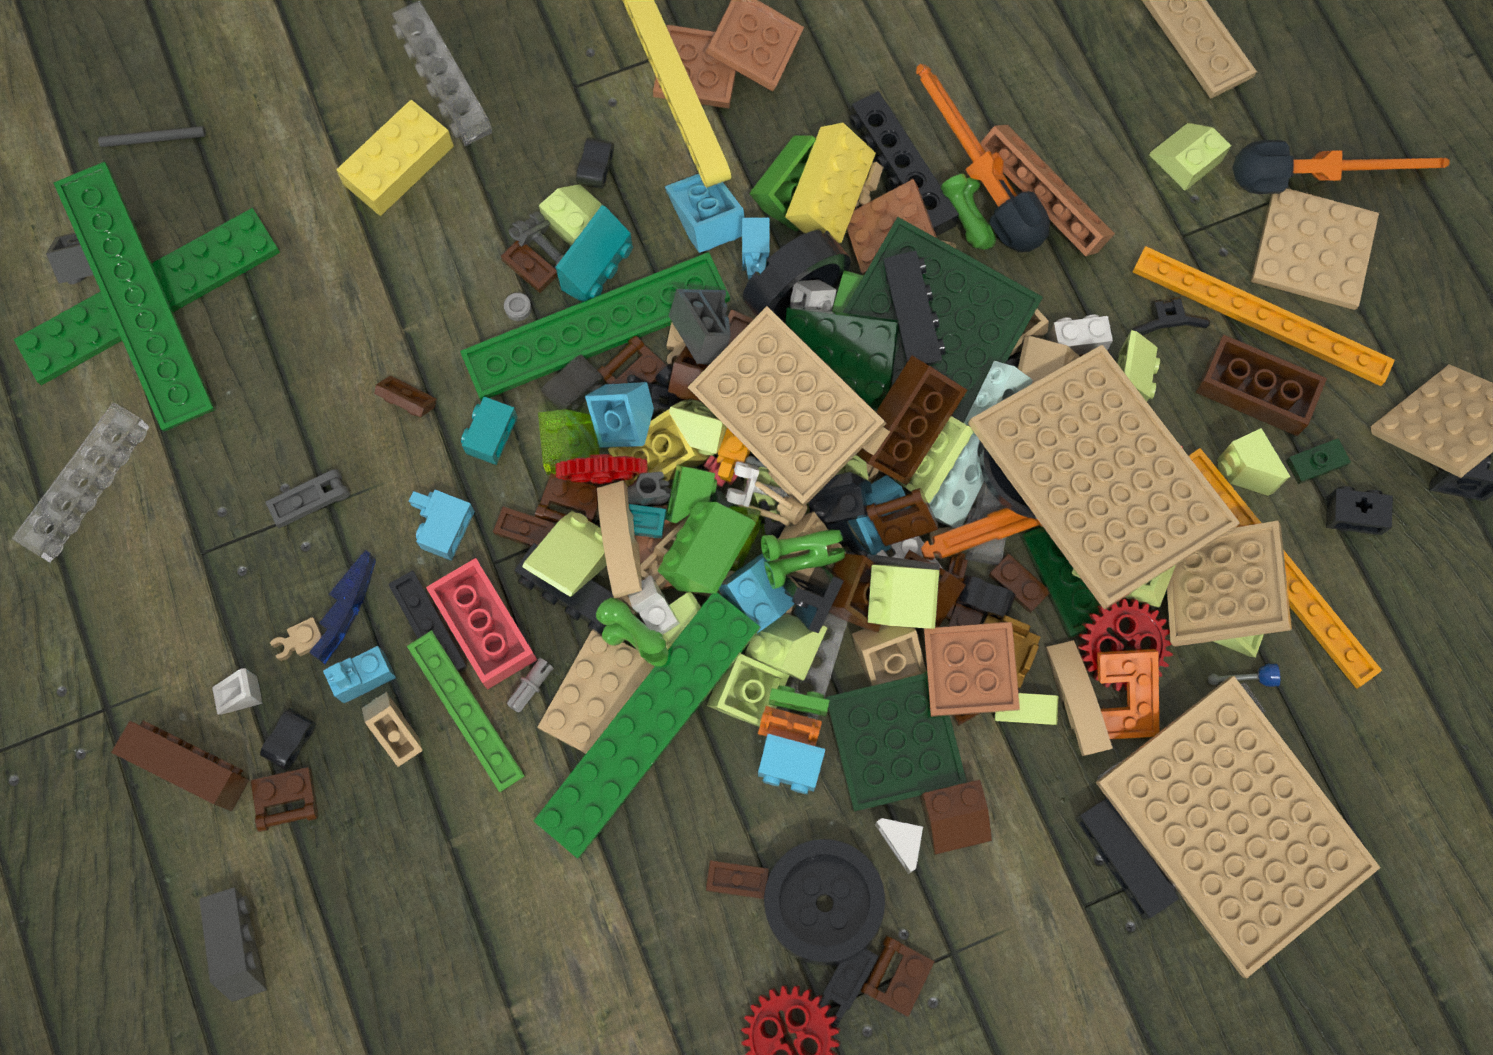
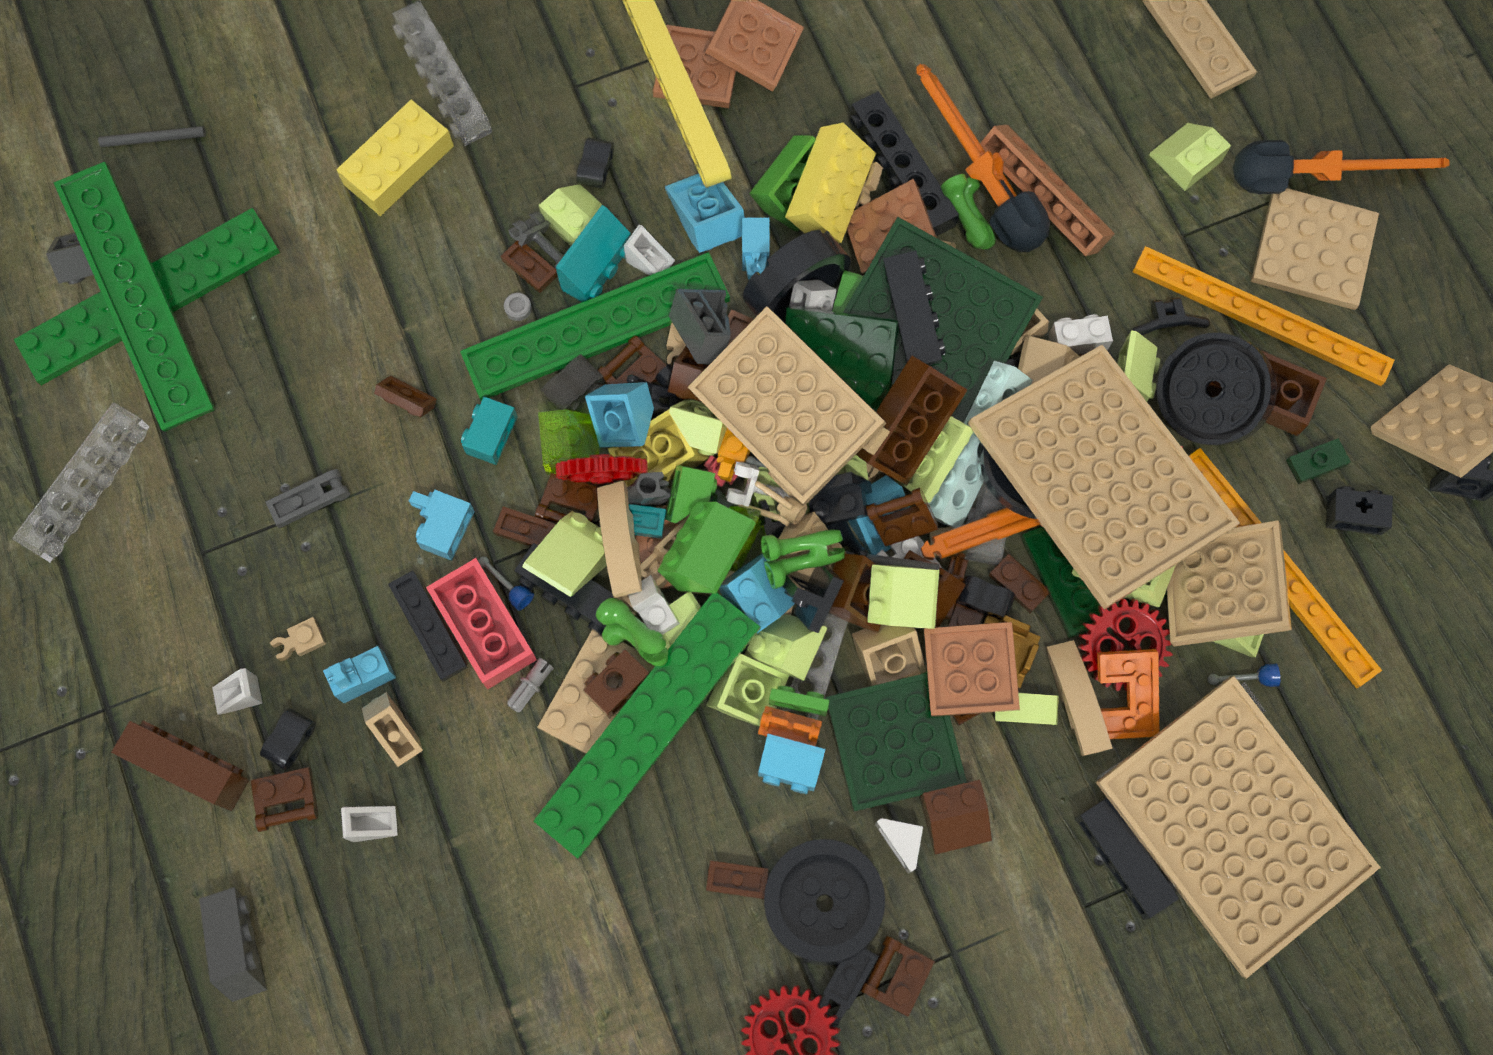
(349, 597): clear blue slope -> none
(368, 823): none -> white slope
(465, 711): bright green tile -> none
(518, 595): none -> blue hinge
(613, 699): none -> reddish brown brick
(646, 253): none -> white slope
(1245, 397): none -> black brick
(1253, 464): yellowish green slope -> none

